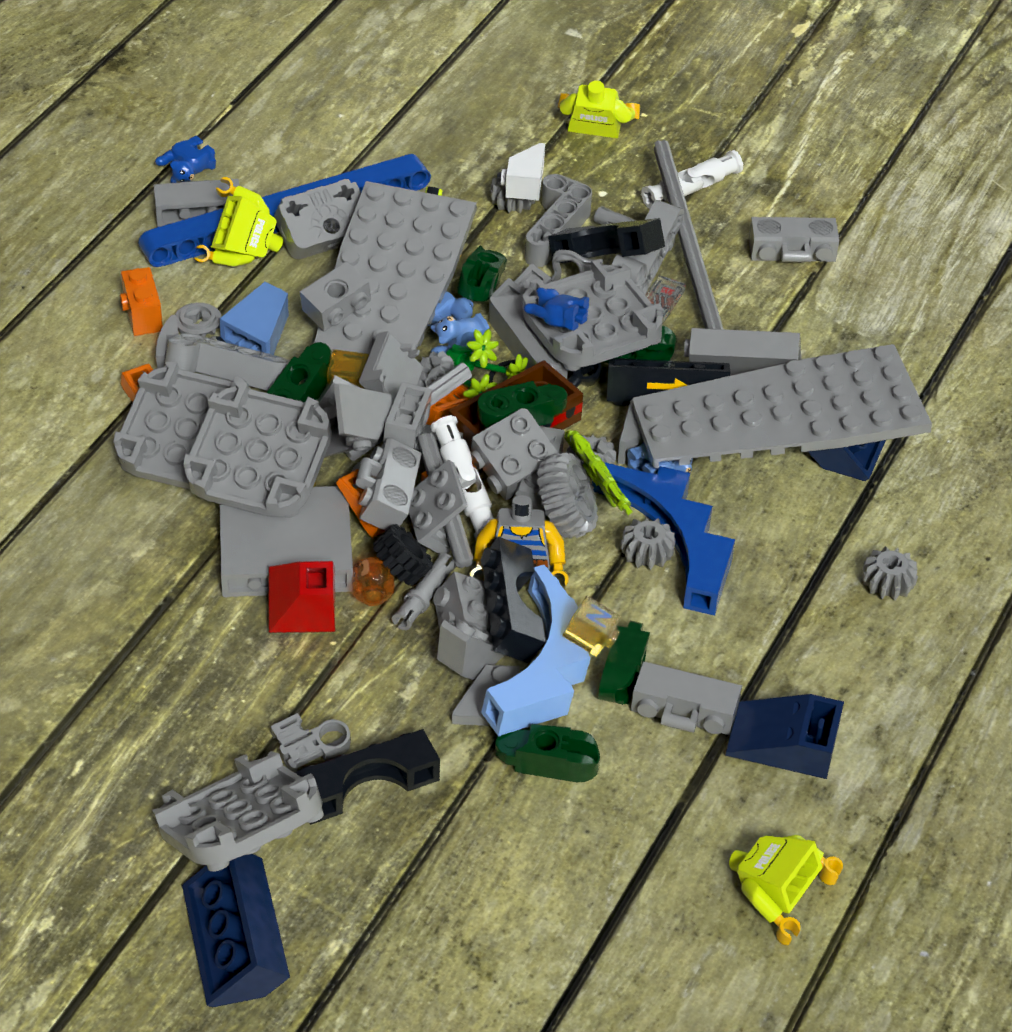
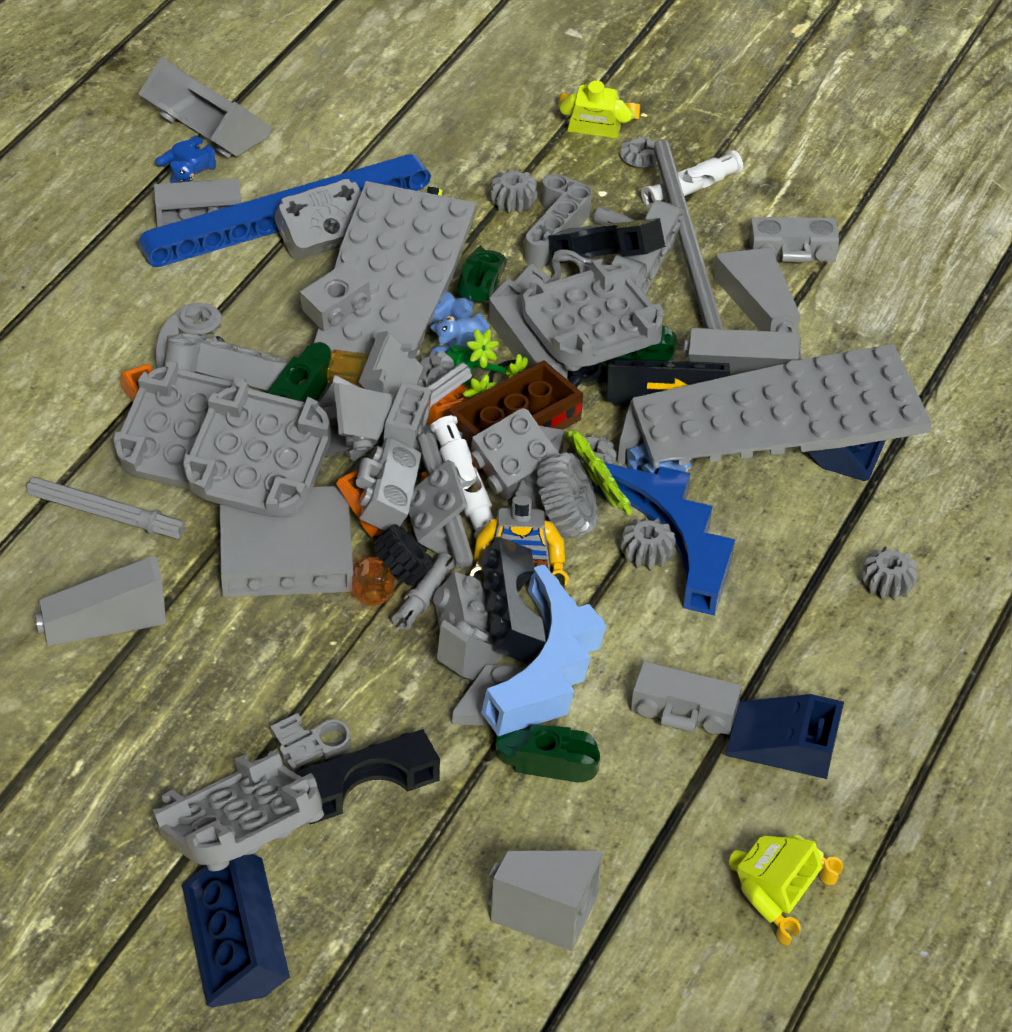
(105, 605): none -> light grey slope
(141, 301): orange brick -> none
(151, 521): none -> light grey axle
(203, 110): none -> light grey windscreen
(243, 229): neon yellow torso -> none
(257, 319): medium blue slope -> none
(302, 597): red slope -> none
(524, 173): white slope -> none
(540, 401): dark green piece -> none
(546, 893): none -> light grey slope
(559, 309): blue animal -> none
(592, 626): clear yellow brick -> none
(624, 664): dark green piece -> none
(630, 150): none -> light grey gear
(667, 293): clear tile -> none
(758, 288): none -> light grey slope

